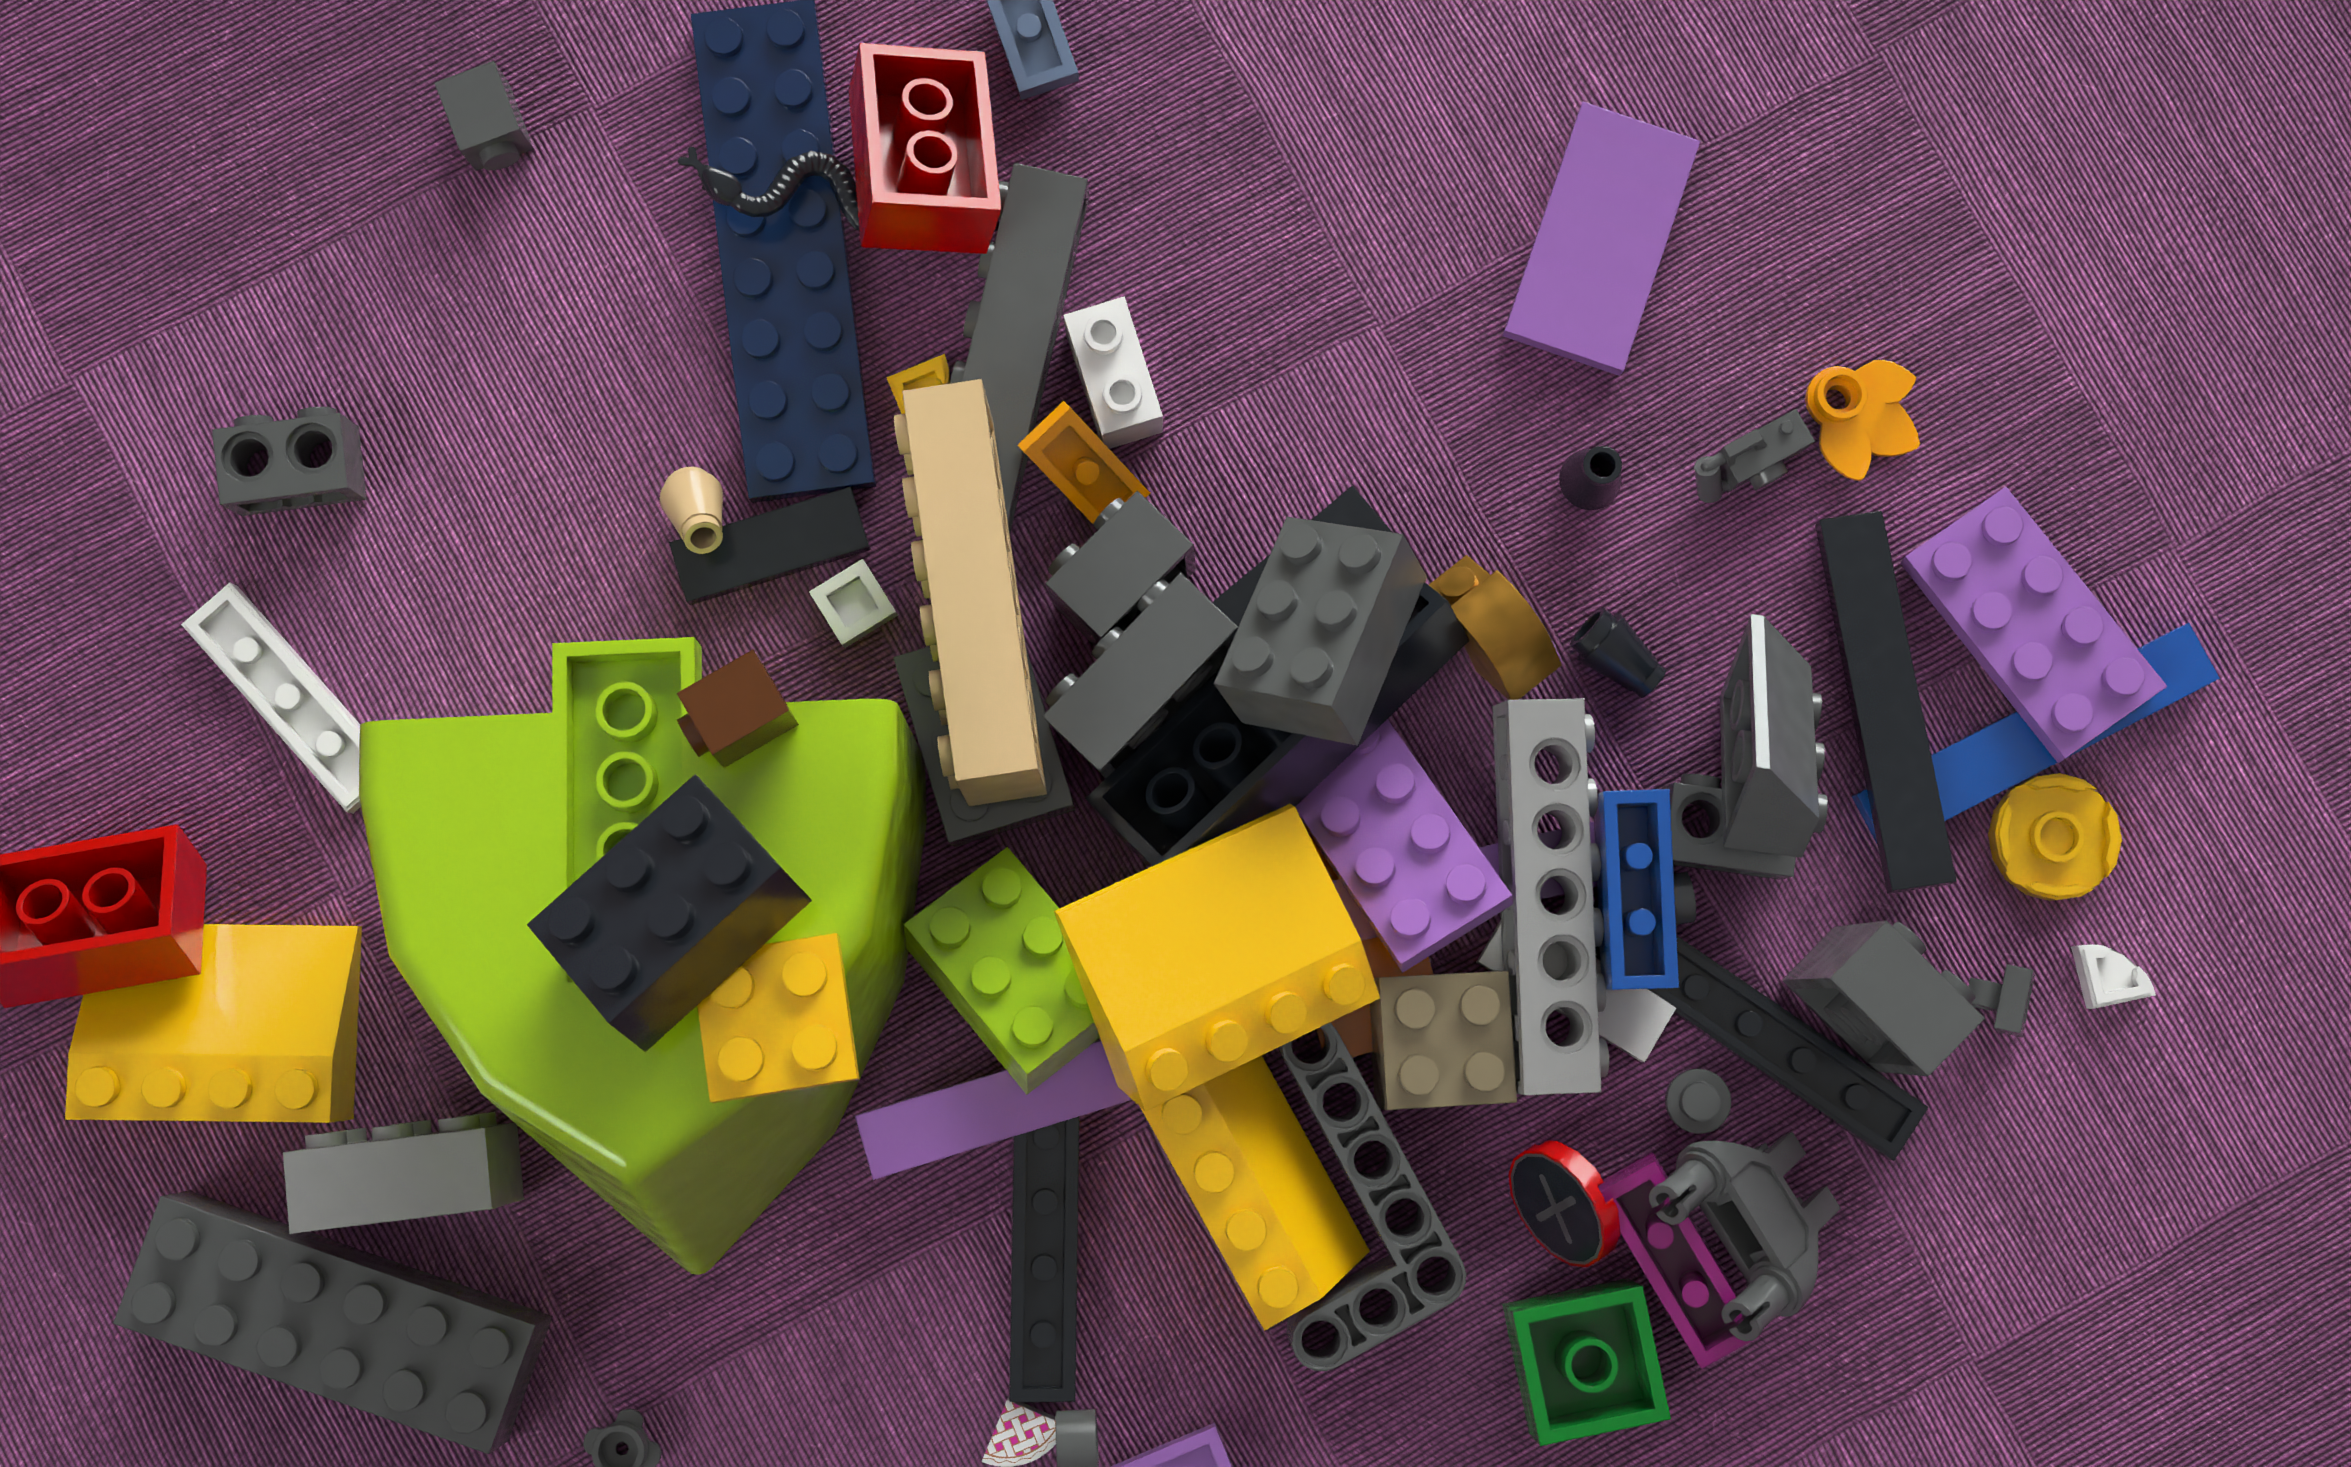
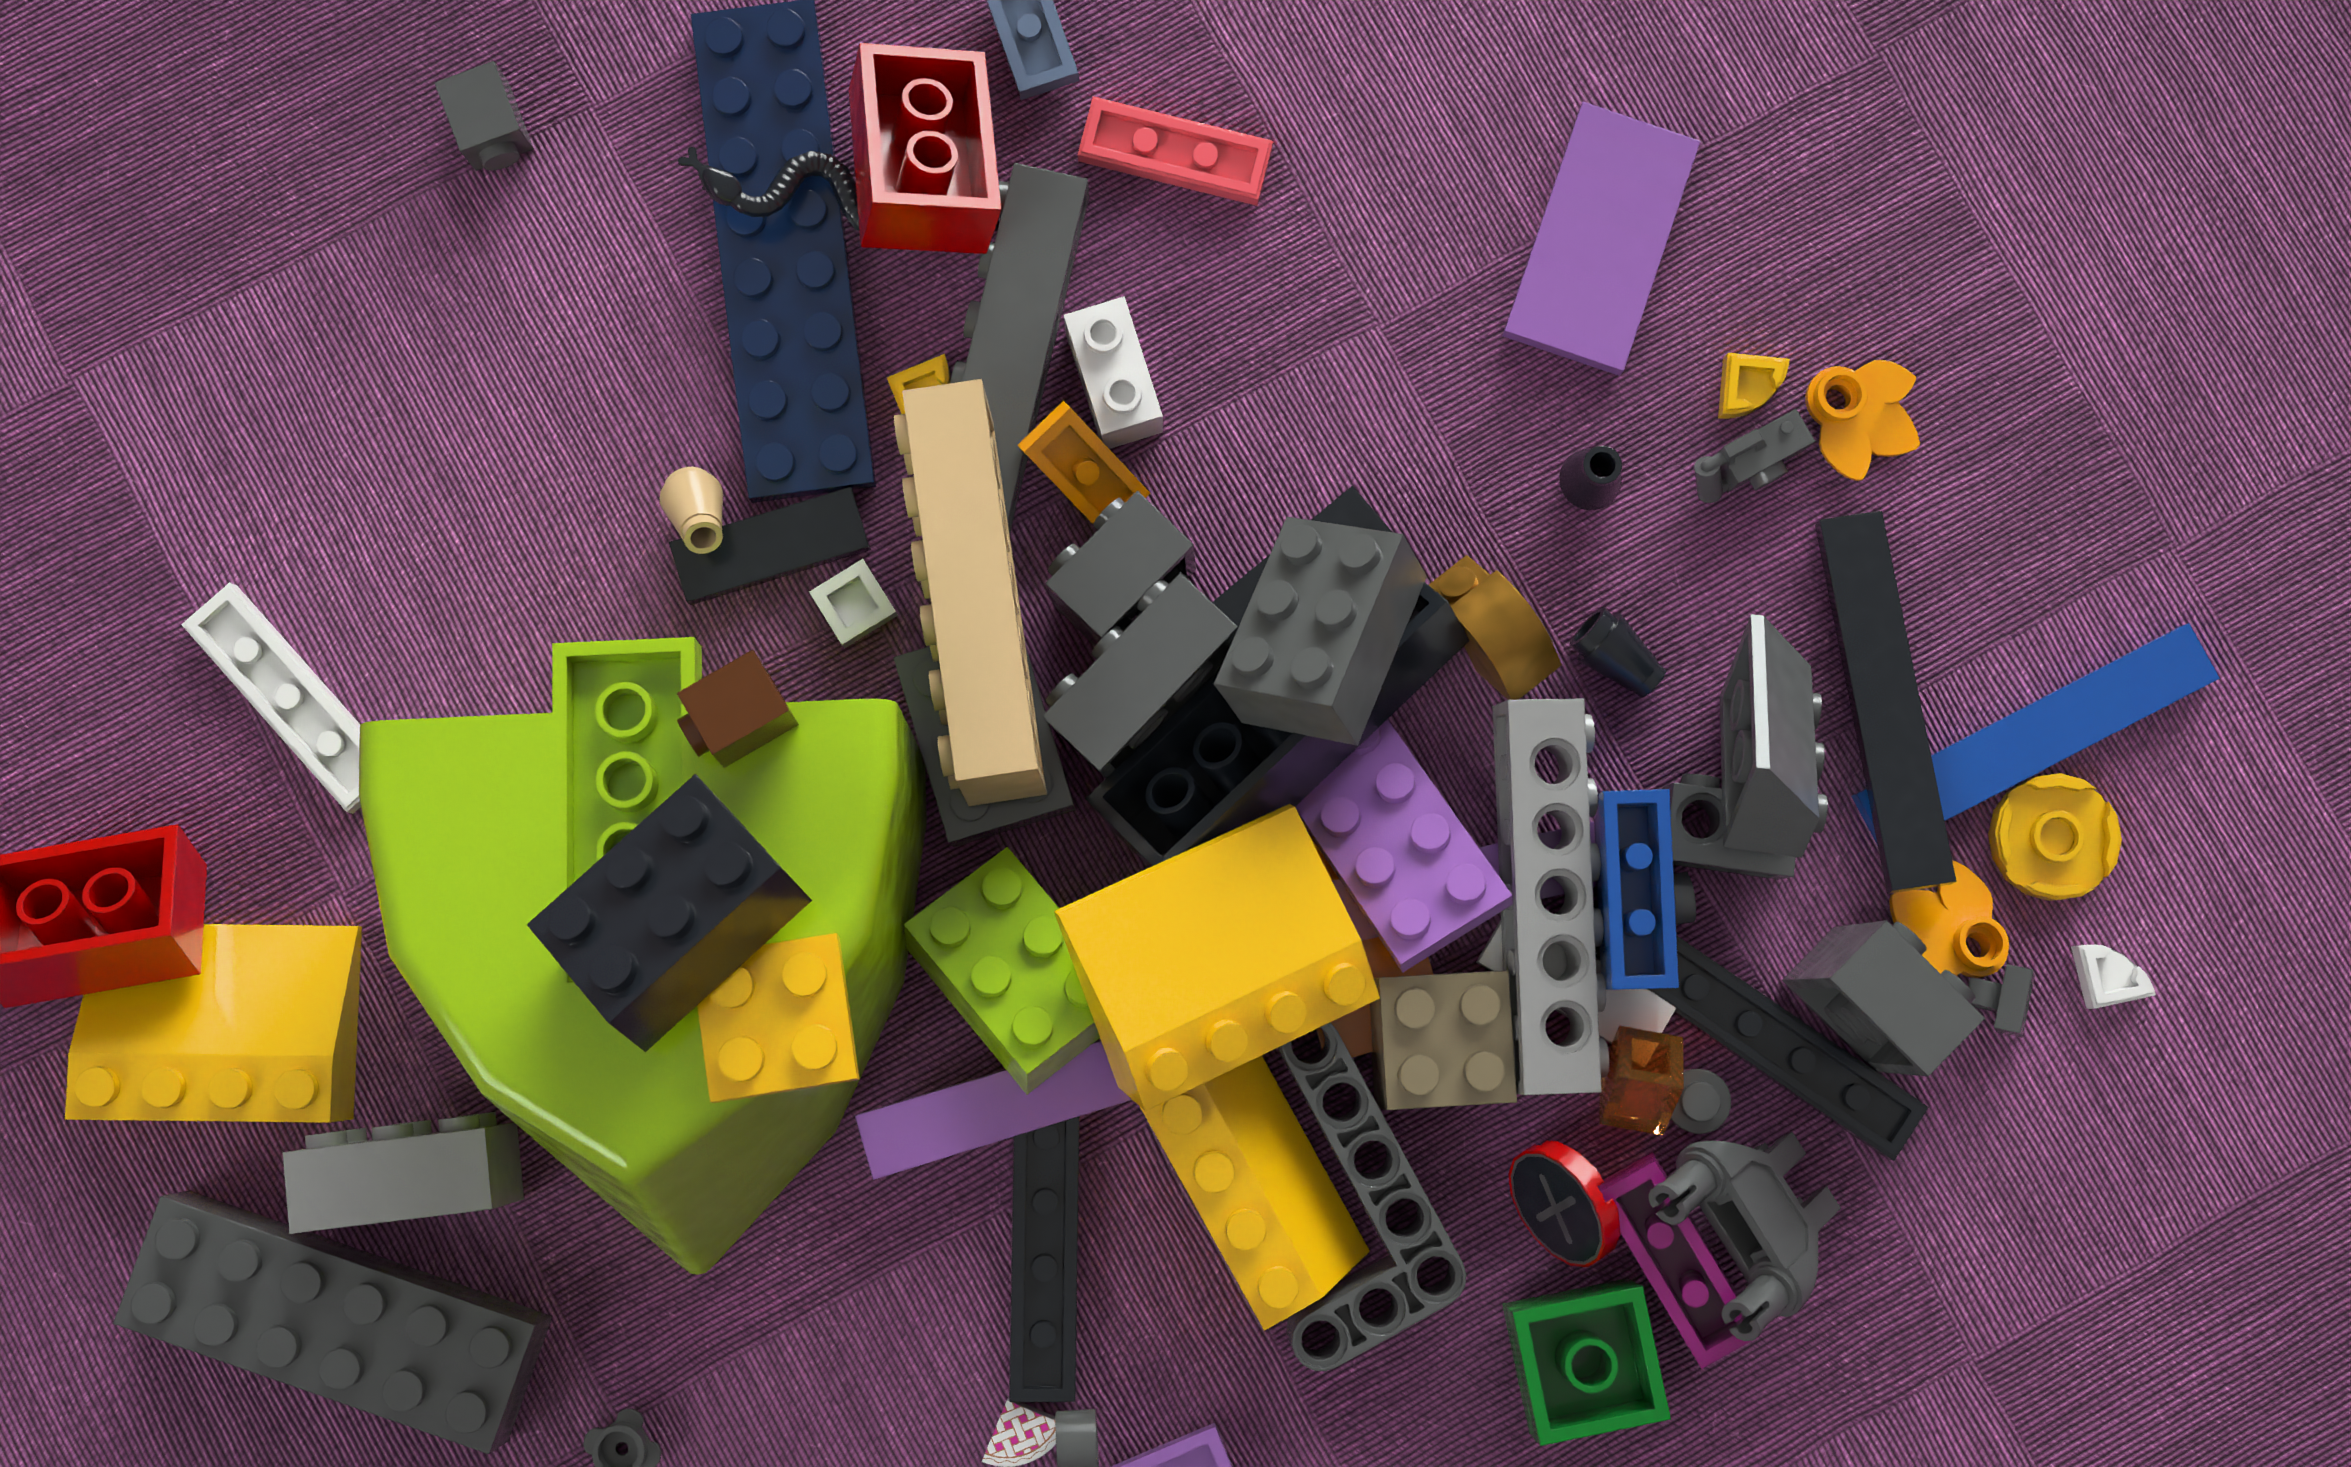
(288, 478): dark grey brick -> none
(1175, 151): none -> coral tile
(1642, 1080): none -> clear orange brick
(1749, 383): none -> yellow tile
(1948, 918): none -> light orange plate
(2032, 624): medium lavender plate -> none

